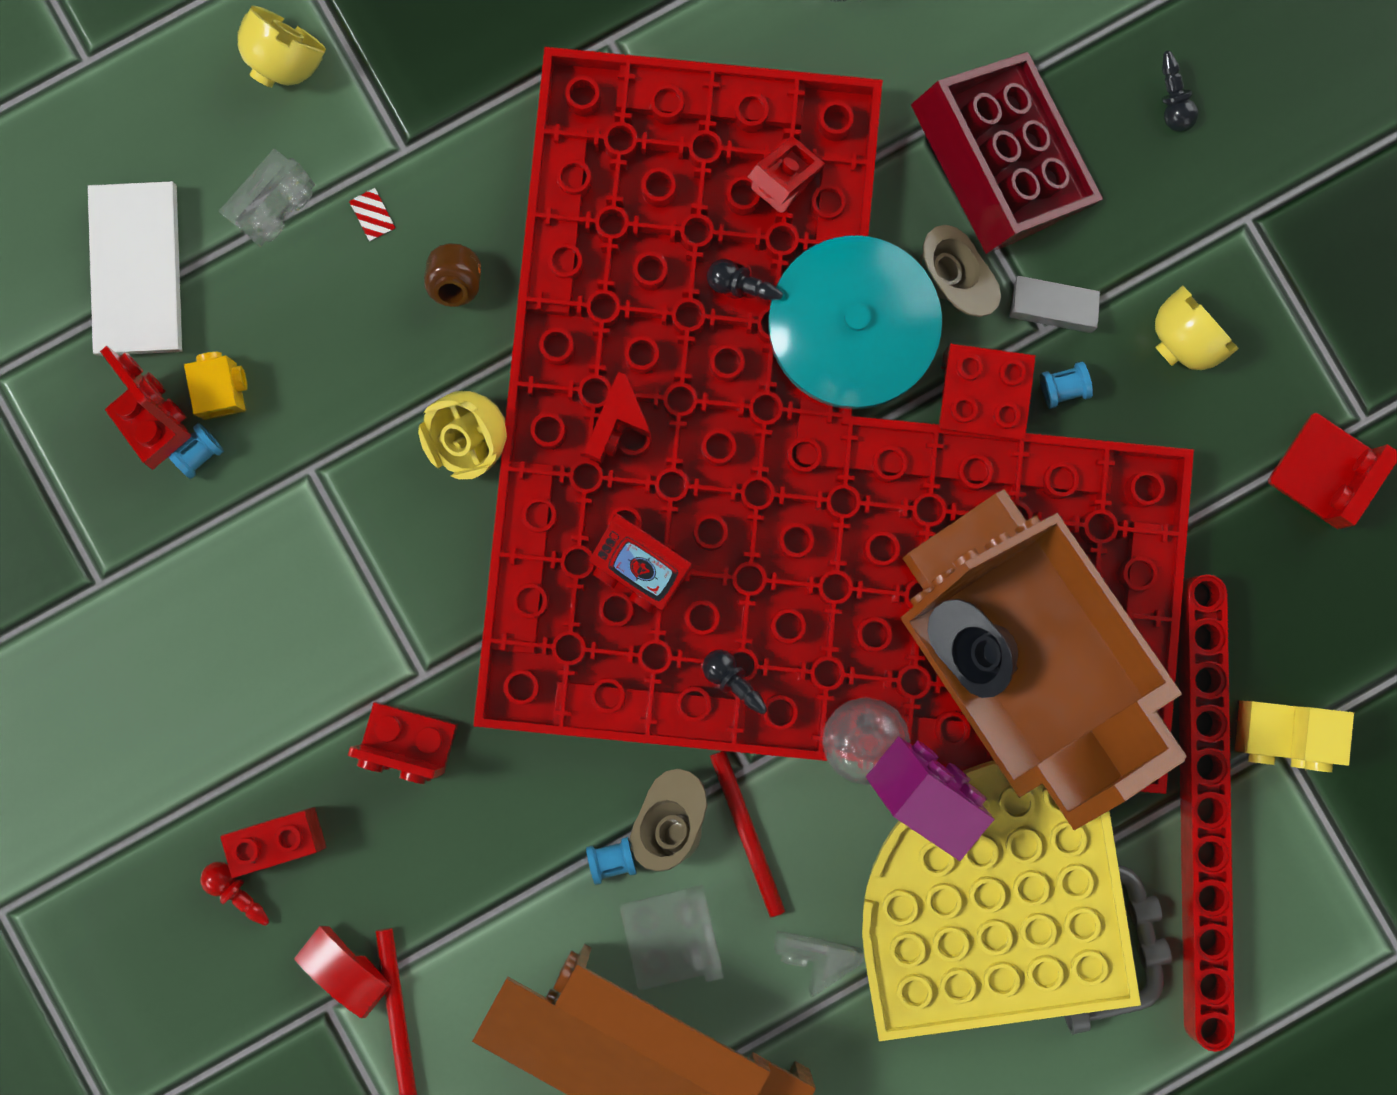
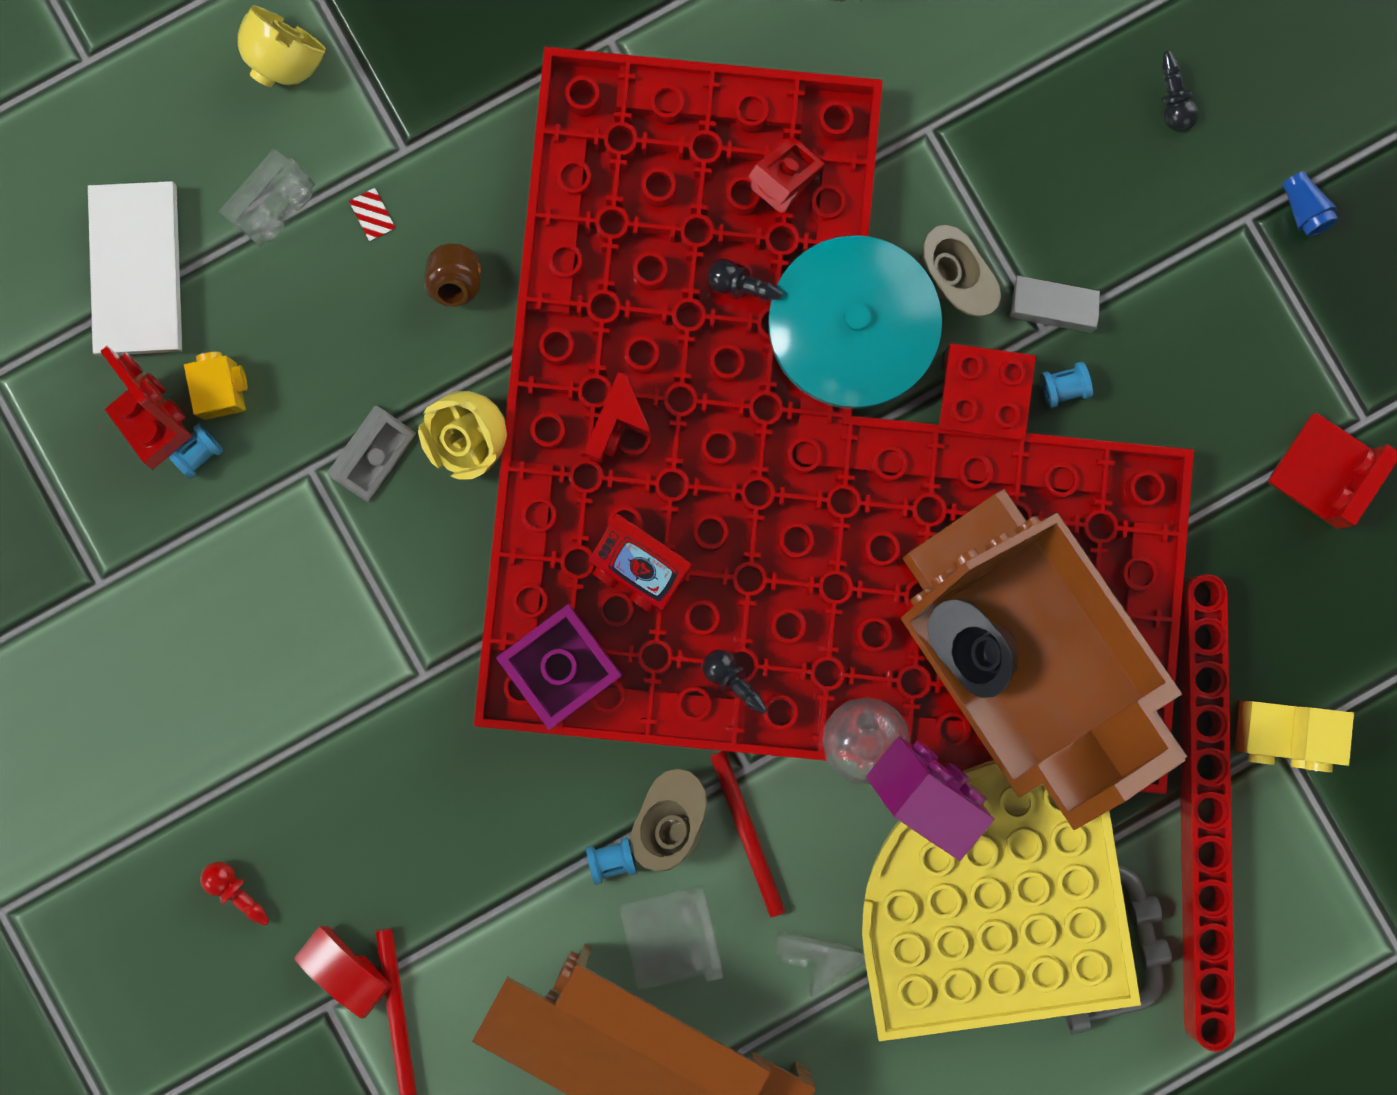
(273, 842): red brick -> none
(371, 453): none -> light grey slope
(405, 743): red bracket -> none
(559, 666): none -> magenta brick
(1005, 150): dark red slope -> none
(1190, 333): light yellow cylinder -> none
(1309, 205): none -> blue cone

